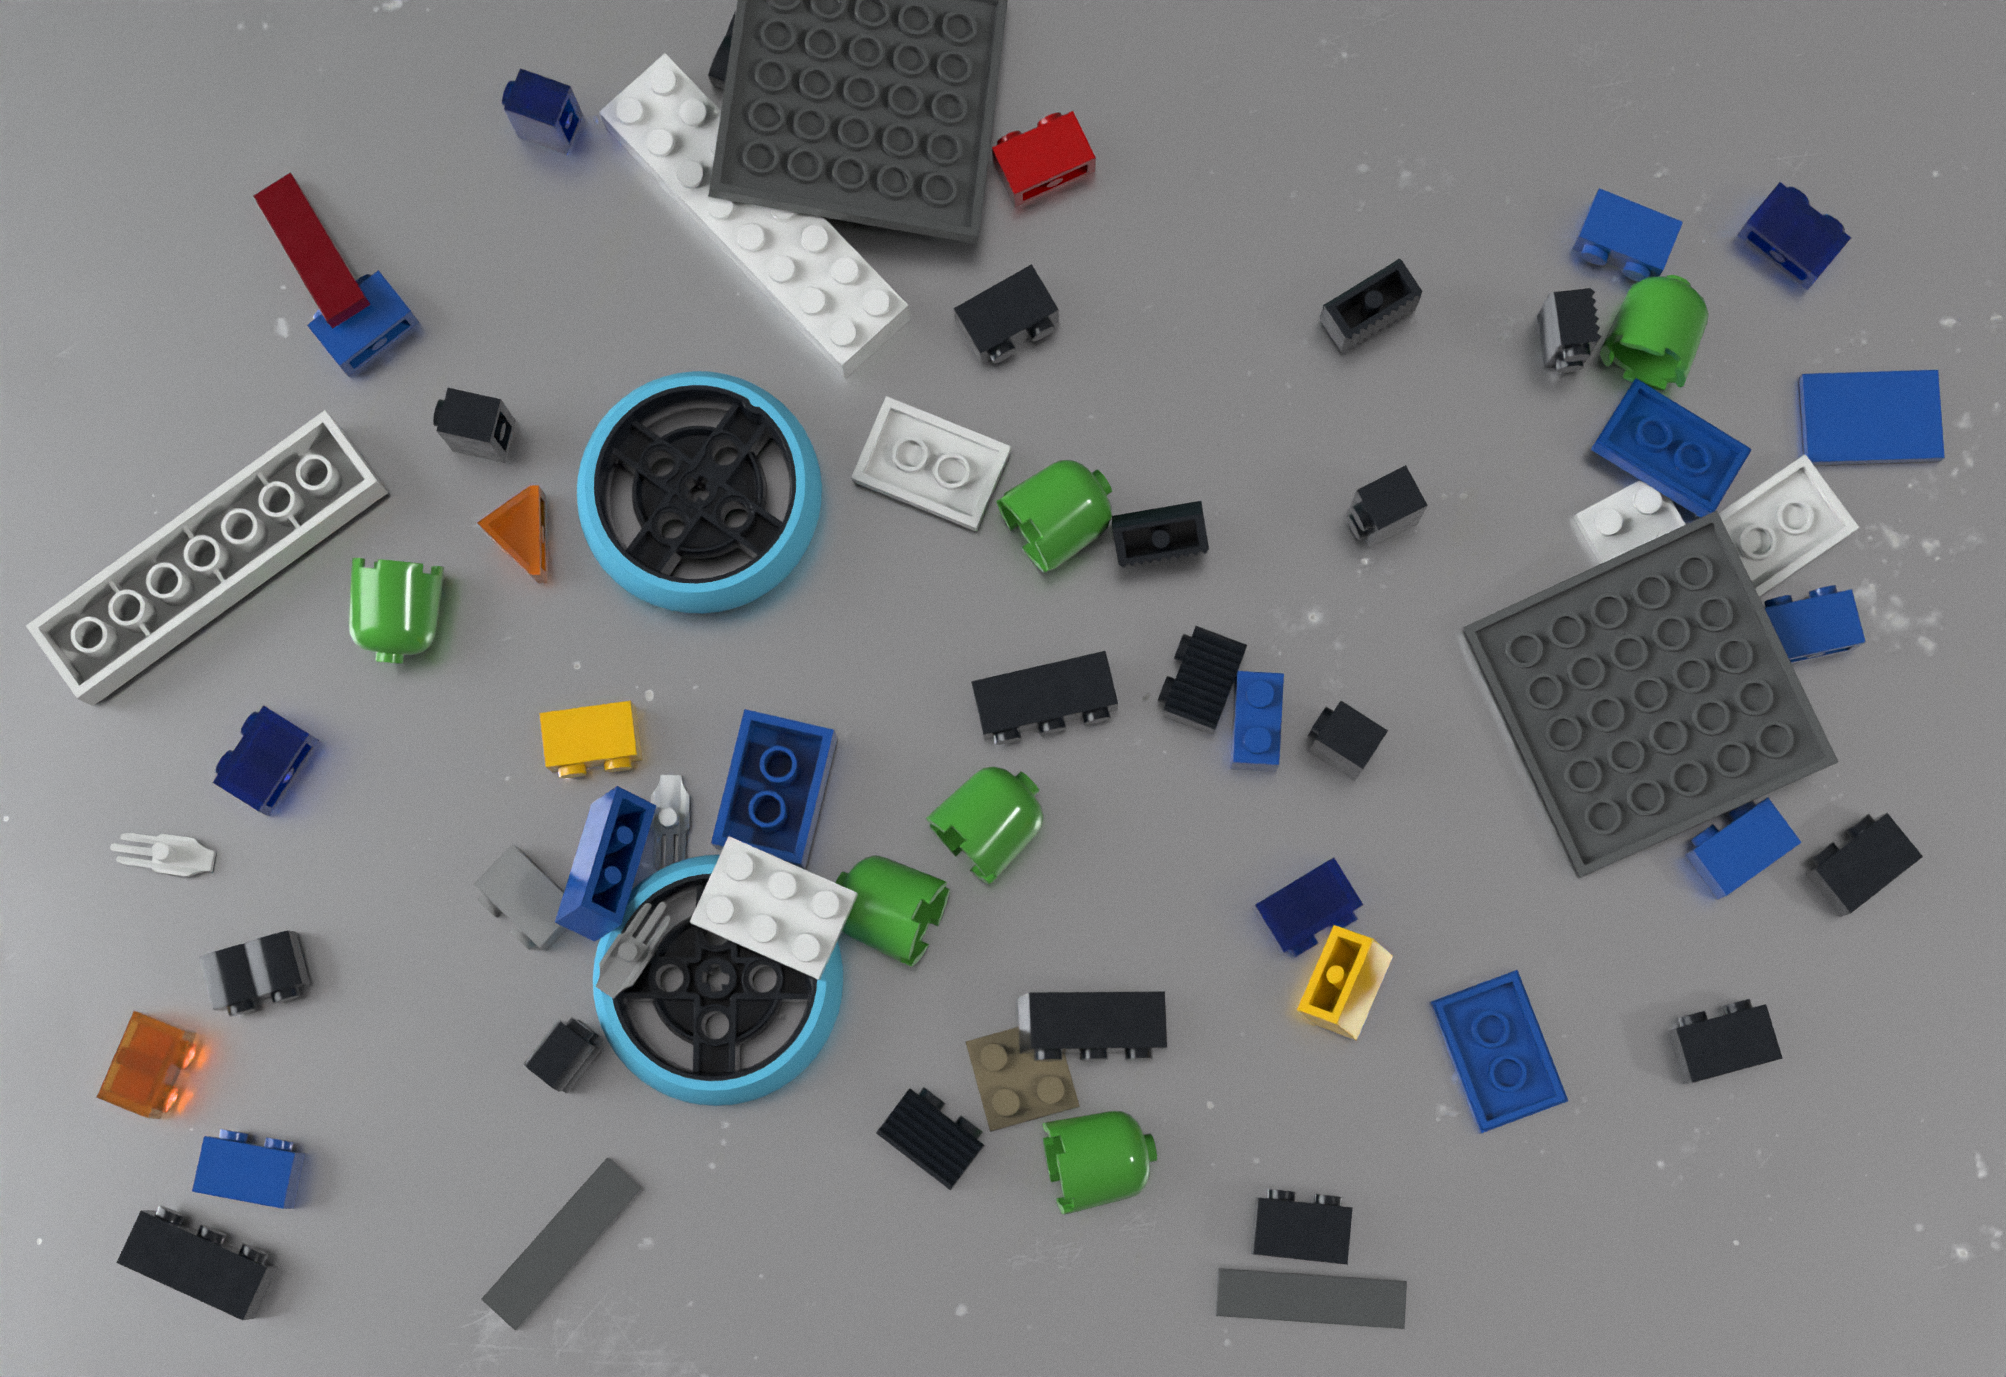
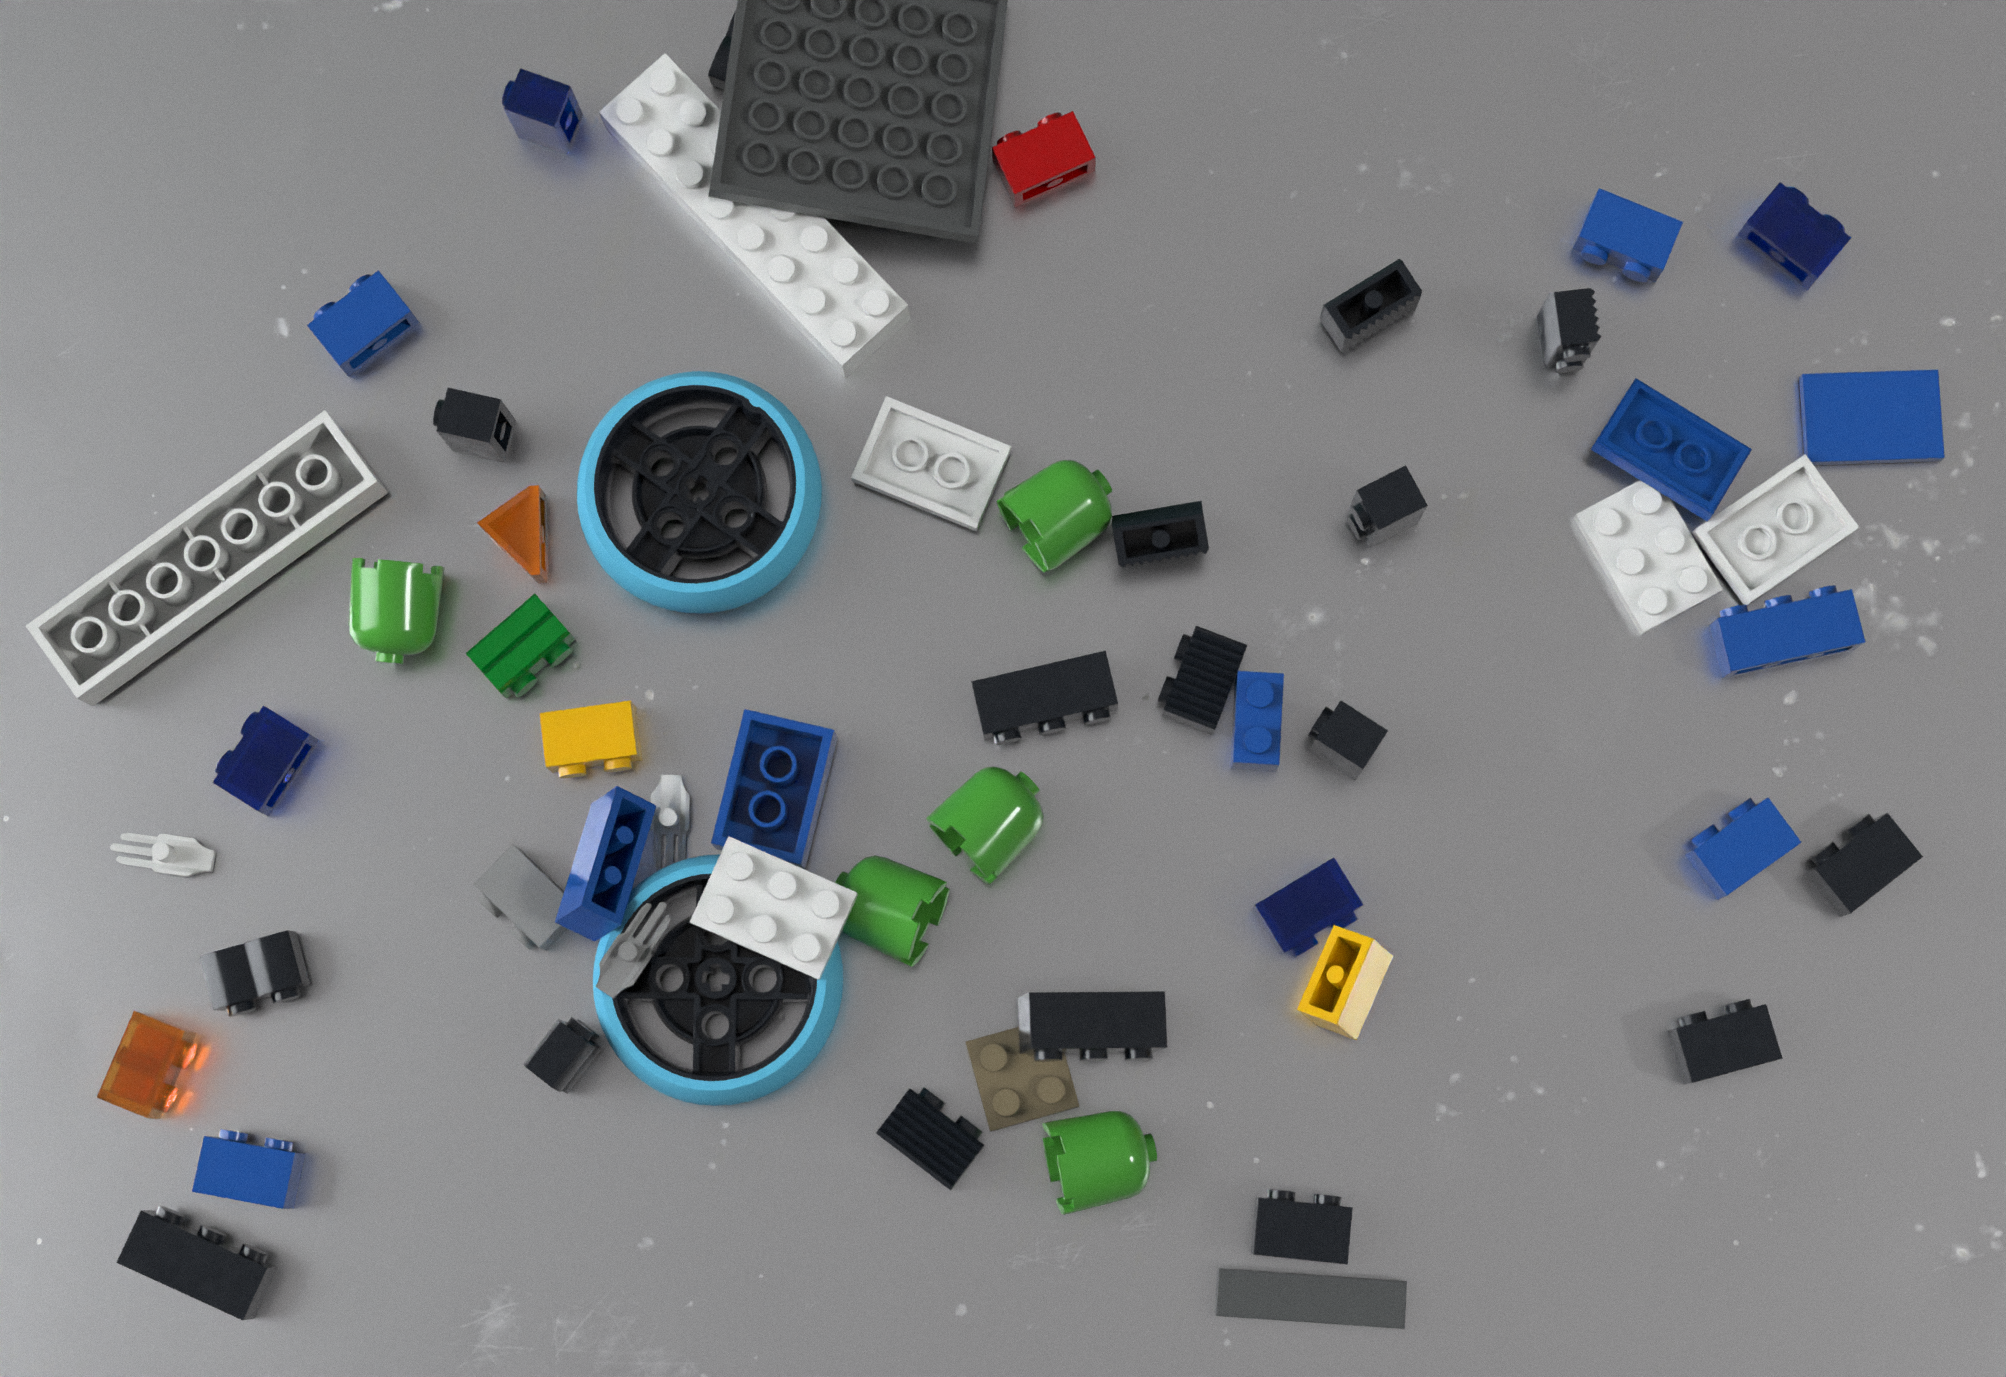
(311, 250): dark red tile -> none
(521, 648): none -> green brick
(562, 1244): dark grey tile -> none
(1007, 316): black brick -> none
(1498, 1051): blue tile -> none
(1650, 694): dark grey plate -> none
(1657, 331): bright green cylinder -> none

